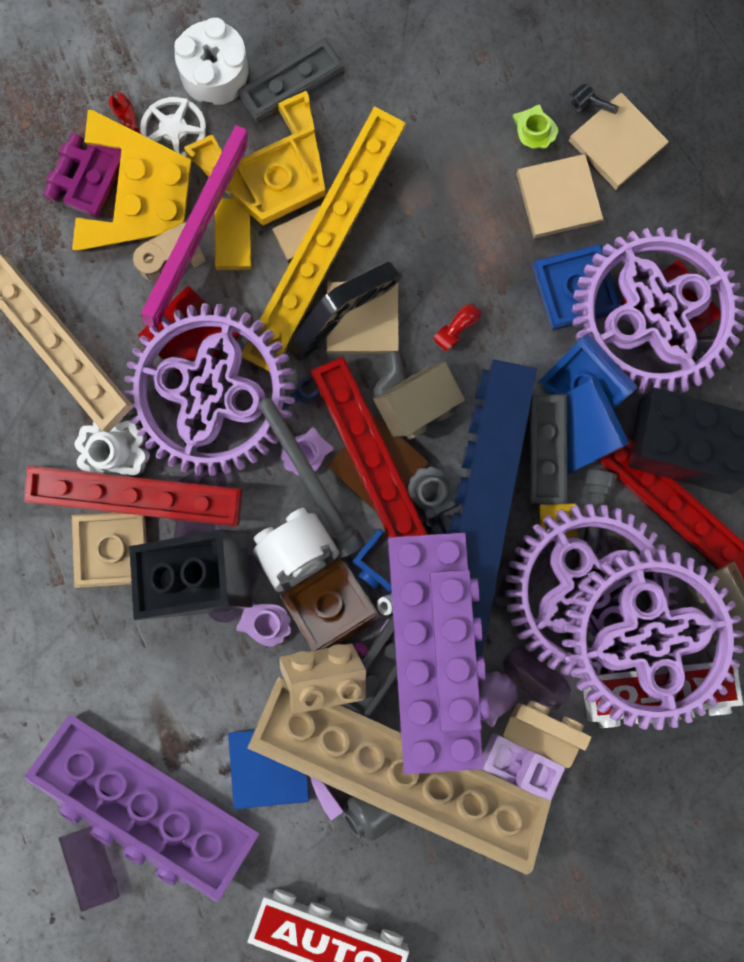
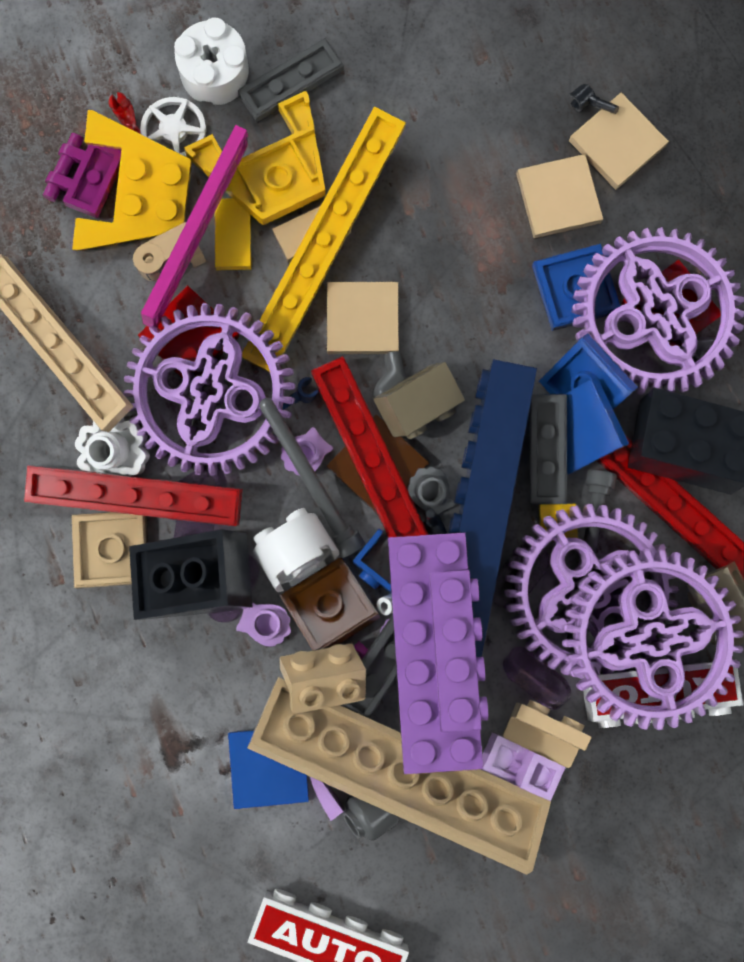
(88, 868): clear purple plate -> none
(140, 809): medium lavender plate -> none
(338, 303): black beam -> none
(448, 336): red arm -> none
(500, 695): lavender animal -> none
(535, 128): lime animal -> none

